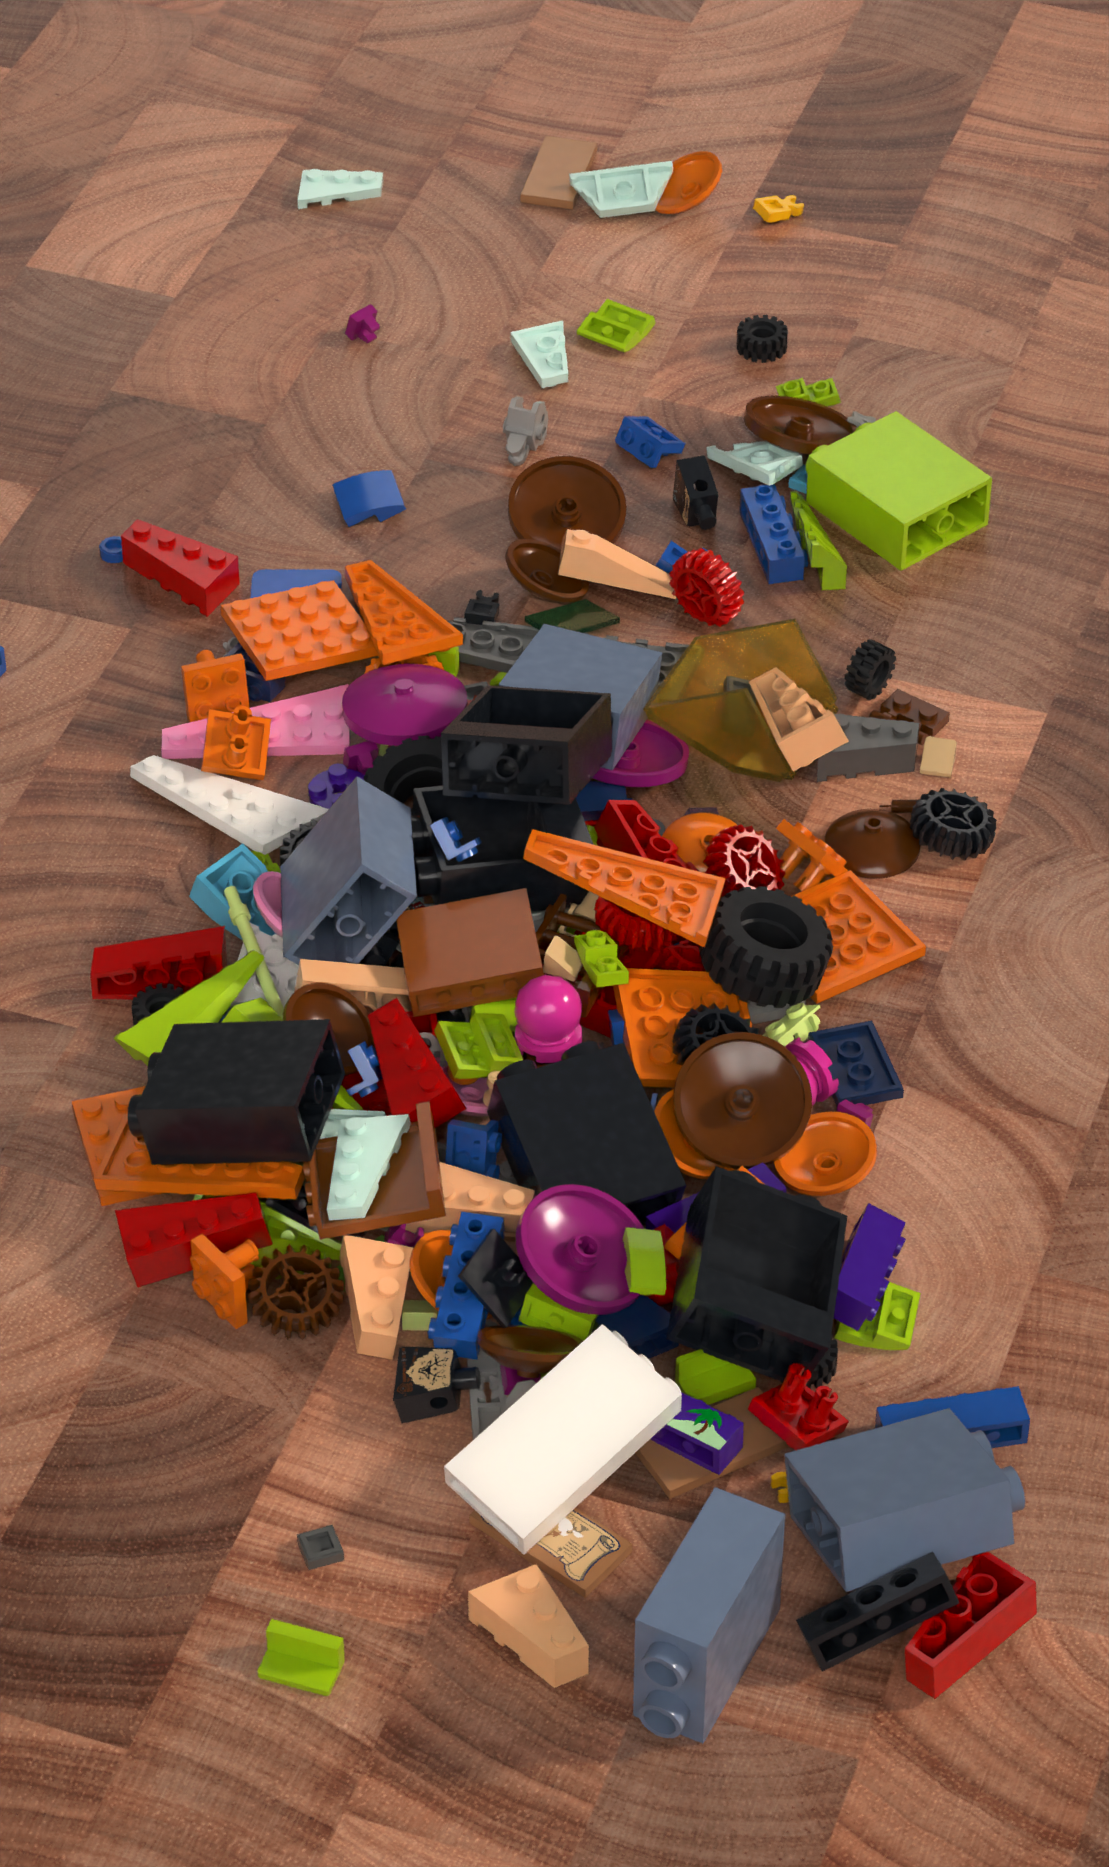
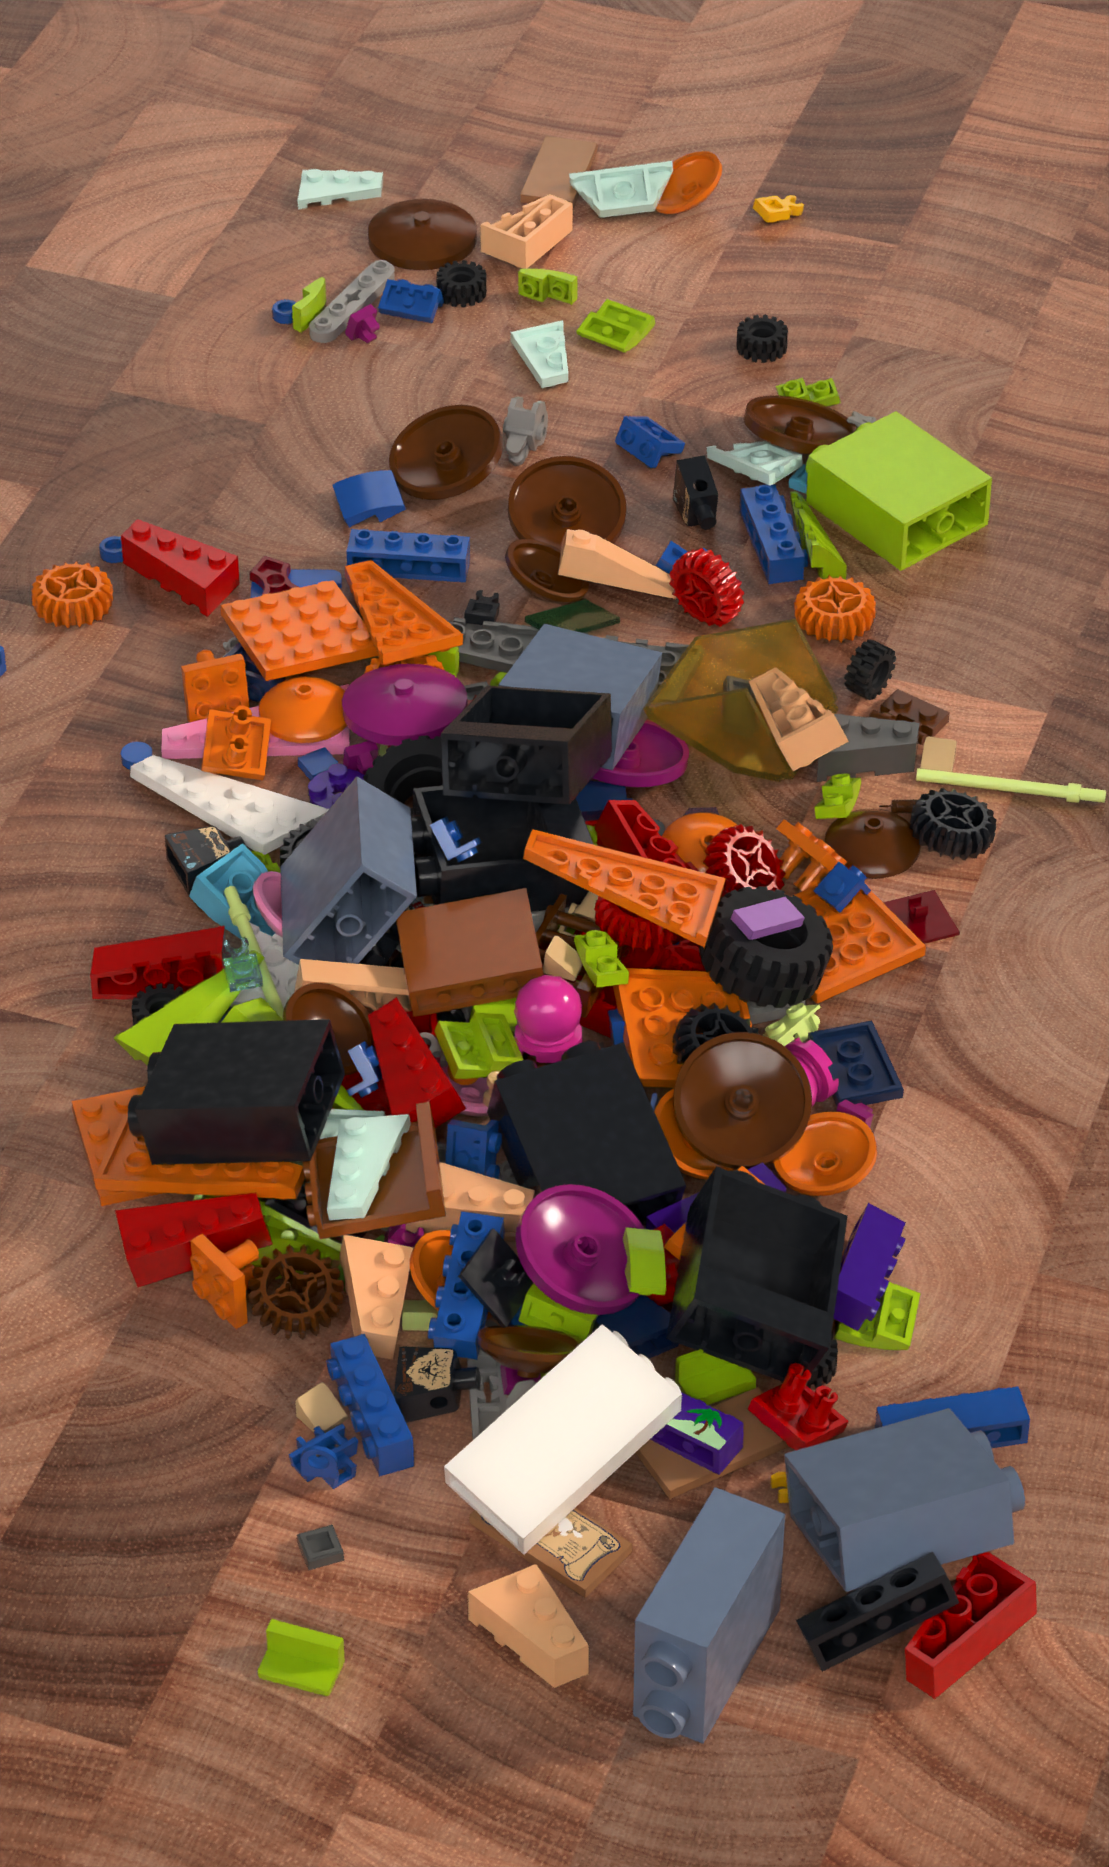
(72, 594): none -> orange gear
(134, 753): none -> blue tile
(195, 851): none -> torso
(241, 967): none -> clear light blue plate
(272, 575): none -> dark red tile
(283, 311): none -> blue tile
(304, 709): none -> orange dish
(310, 306): none -> lime slope
(316, 762): none -> blue tile
(320, 1409): none -> tan slope
(330, 1459): none -> blue piece
(364, 289): none -> light grey piece
(371, 1405): none -> blue brick
(410, 300): none -> blue bracket
(412, 554): none -> blue brick
(422, 234): none -> reddish brown dish
(446, 452): none -> reddish brown dish
(462, 283): none -> black tyre
(528, 234): none -> light nougat wedge
(544, 283): none -> lime slope
(767, 918): none -> medium lavender tile
(834, 608): none -> orange gear
(838, 797): none -> lime slope
(841, 886): none -> blue bracket
(924, 916): none -> dark red piece
(1072, 792): none -> yellowish green bar

